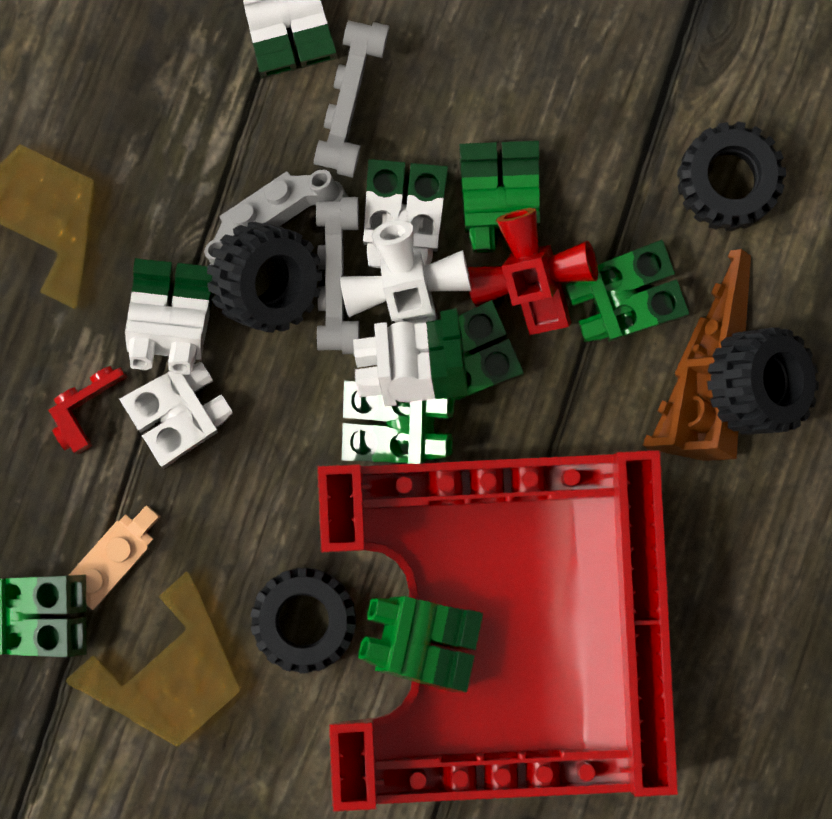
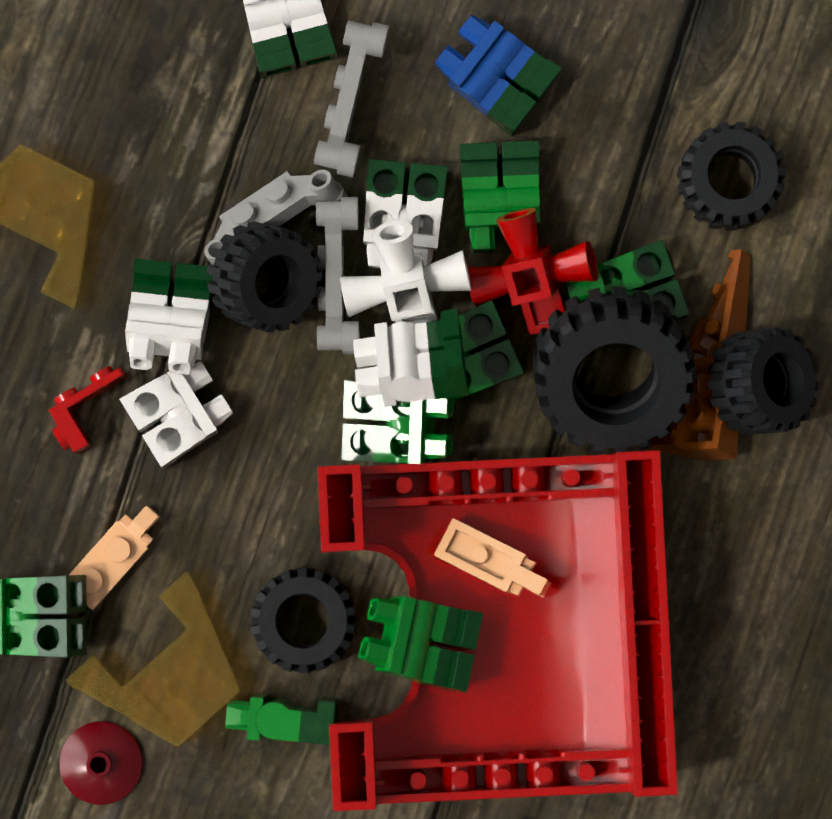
(122, 759): none -> dark red dish
(282, 719): none -> green hips
(489, 560): none -> light nougat hinge
(499, 73): none -> blue hips
(621, 419): none -> black tyre

